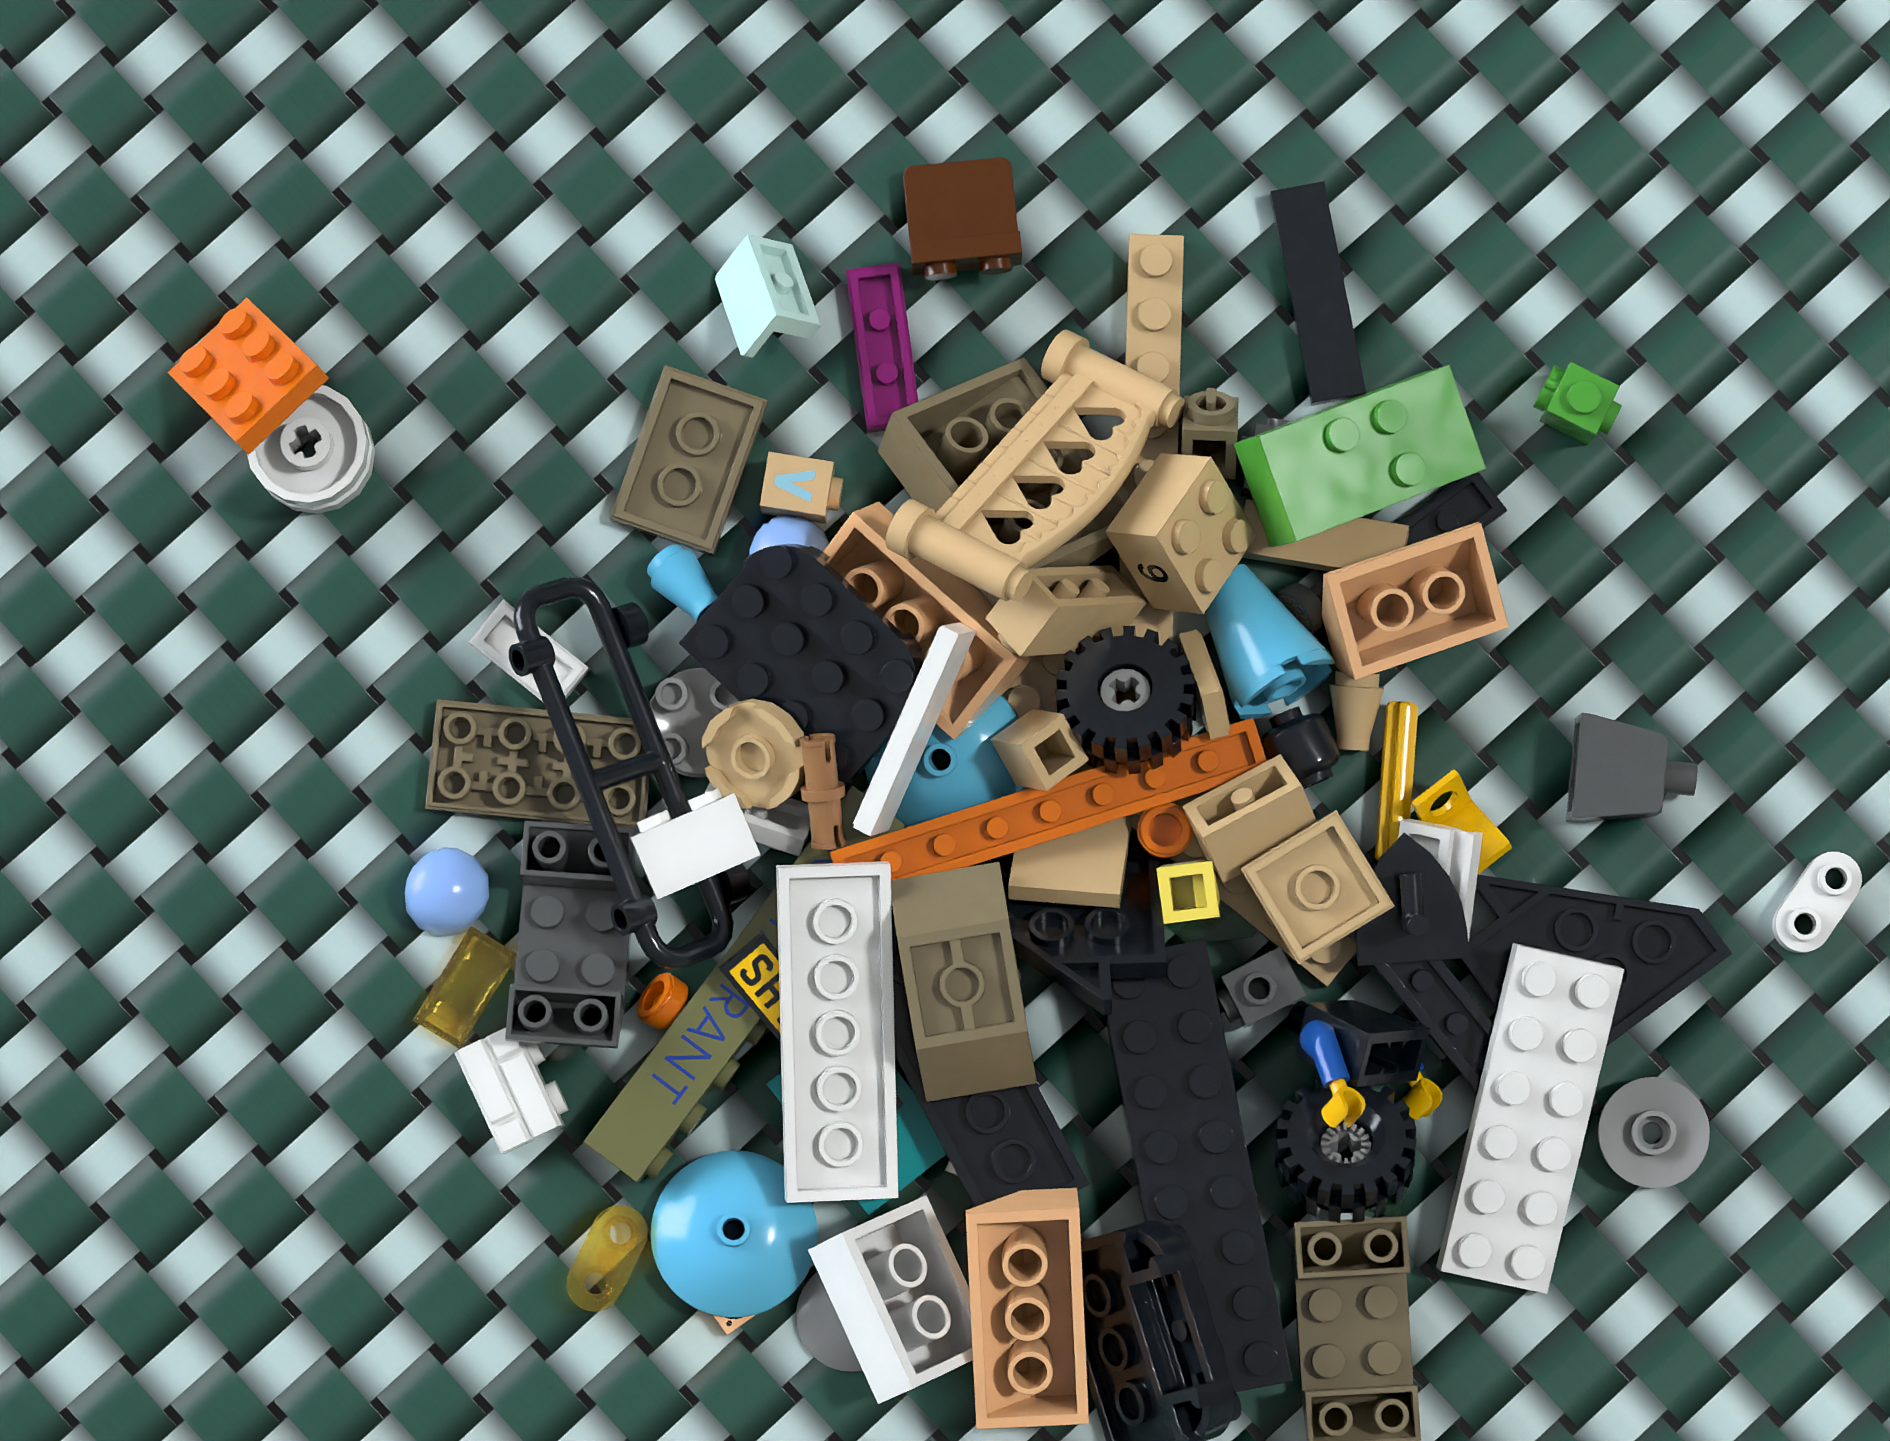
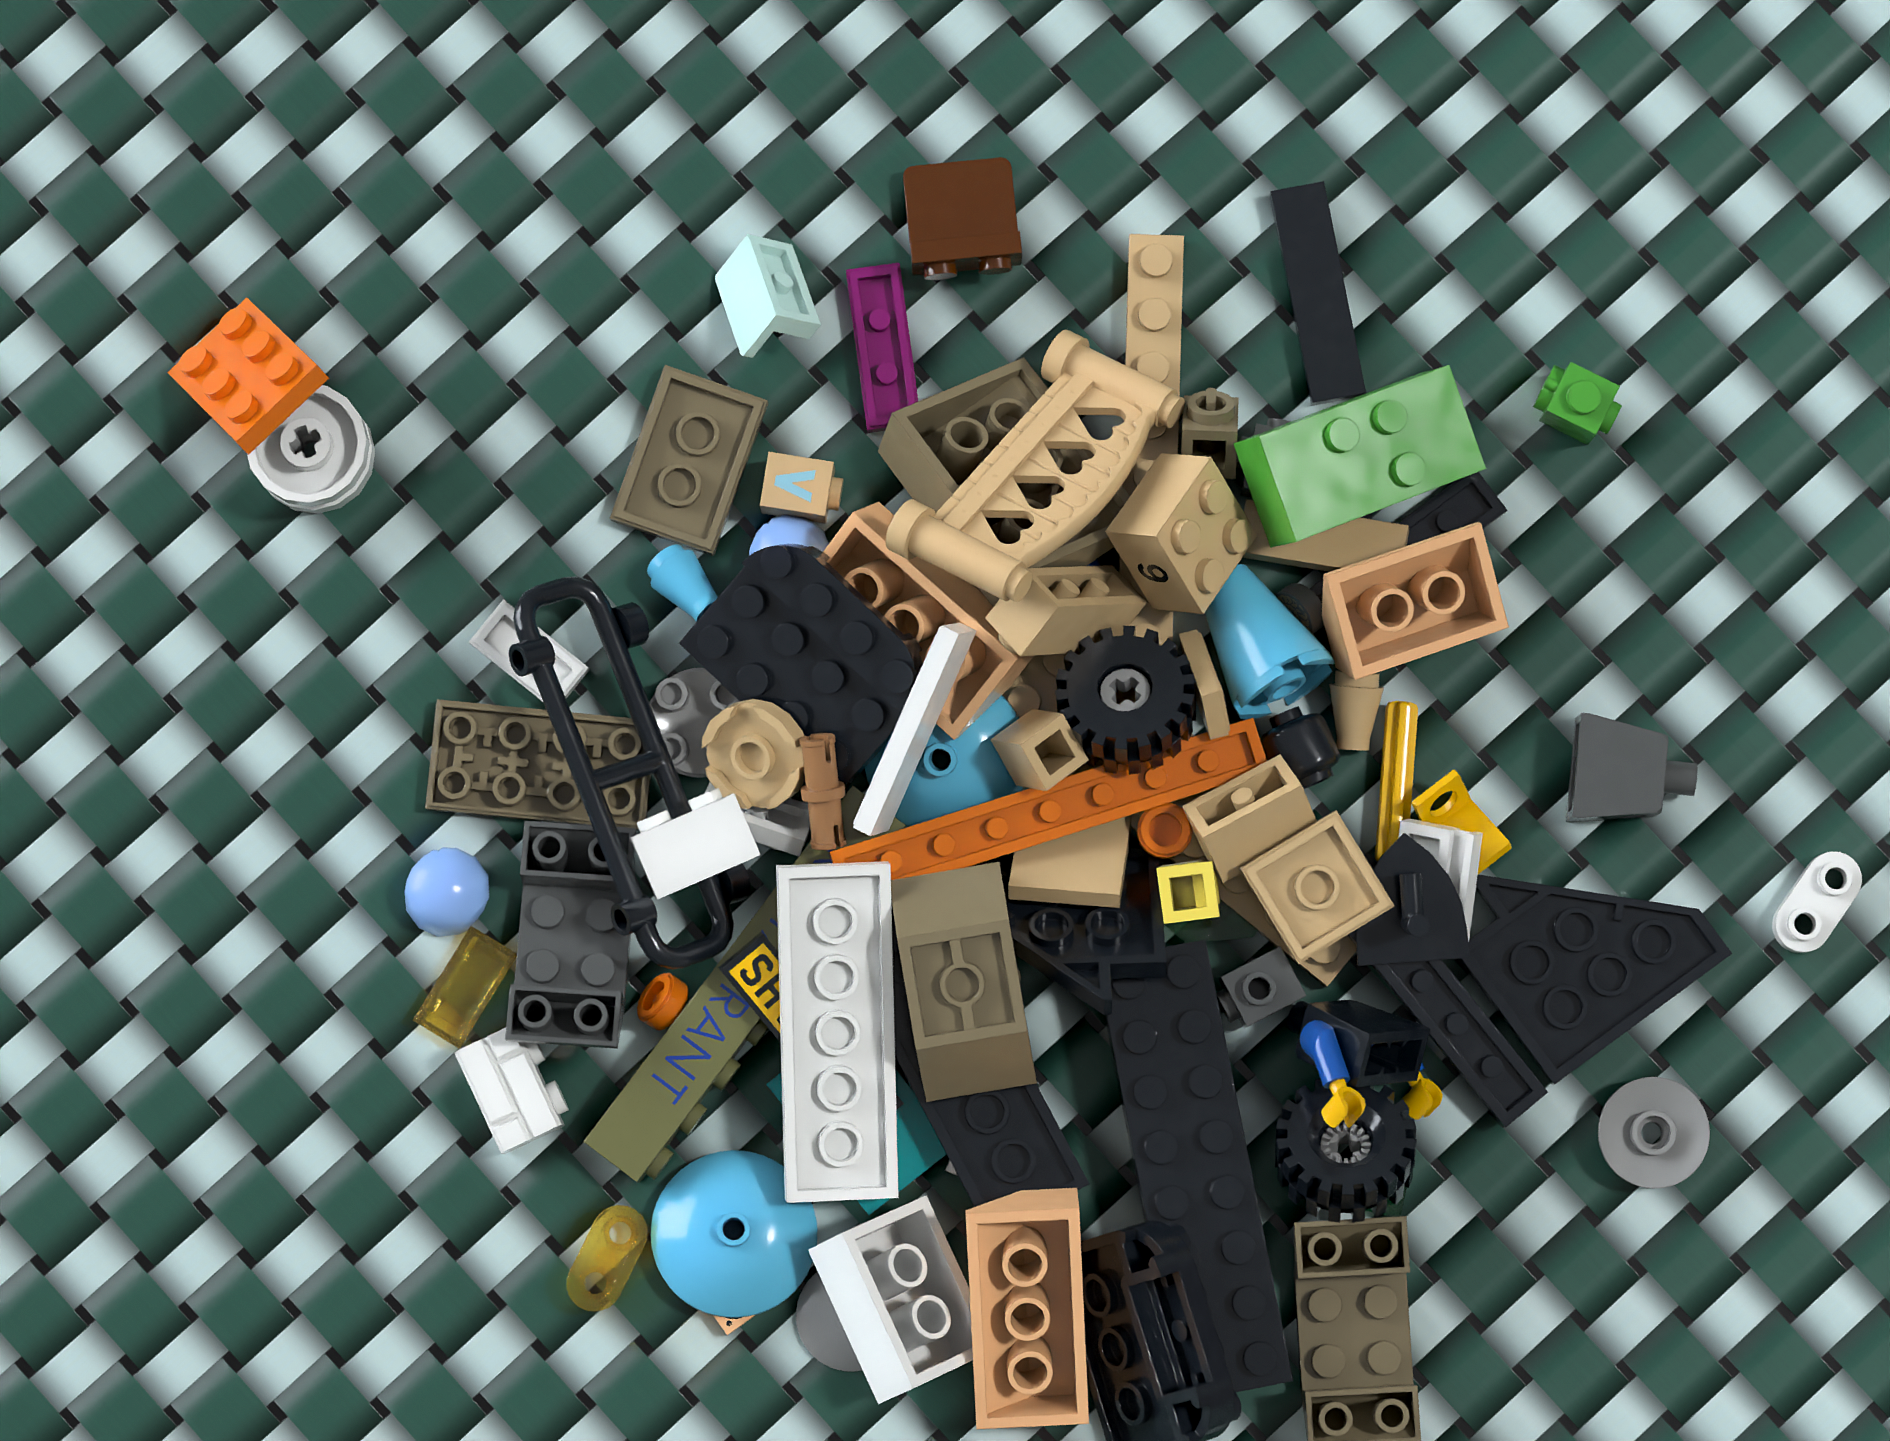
(1530, 1118): white plate -> none

